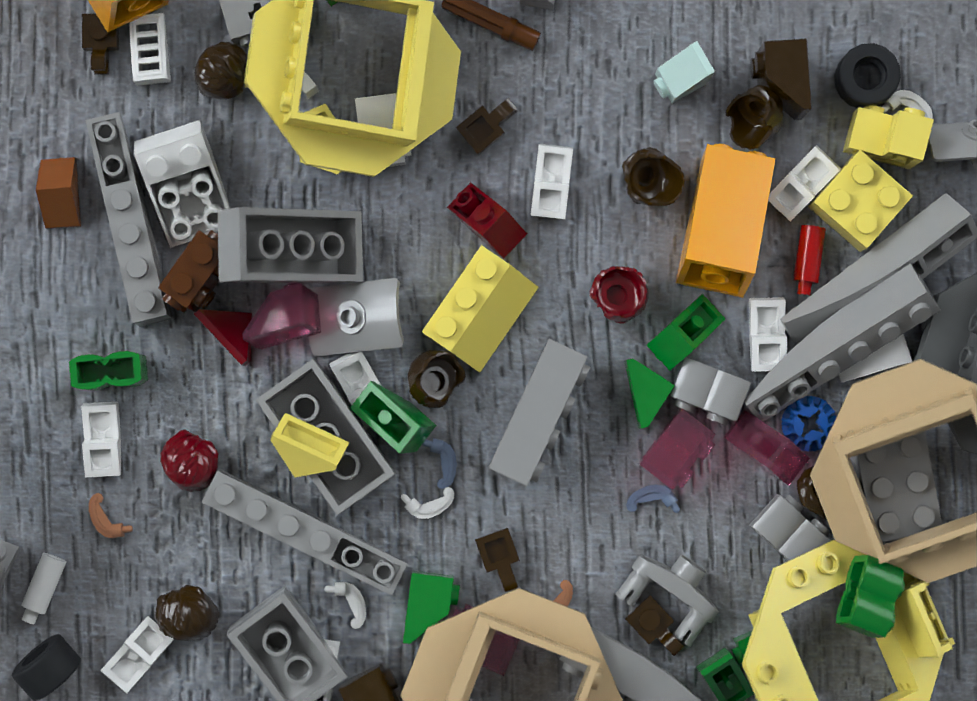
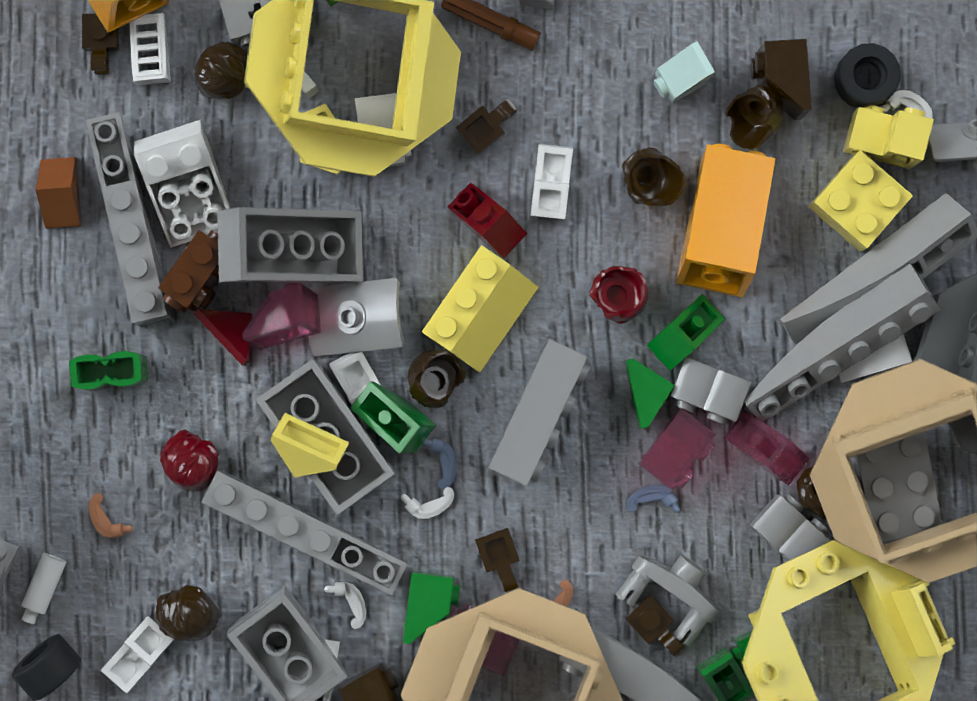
(101, 439): white slope -> none
(766, 333): white slope -> none
(793, 427): blue gear -> none
(803, 183): white slope -> none
(809, 258): red cylinder -> none
(870, 596): green brick -> none

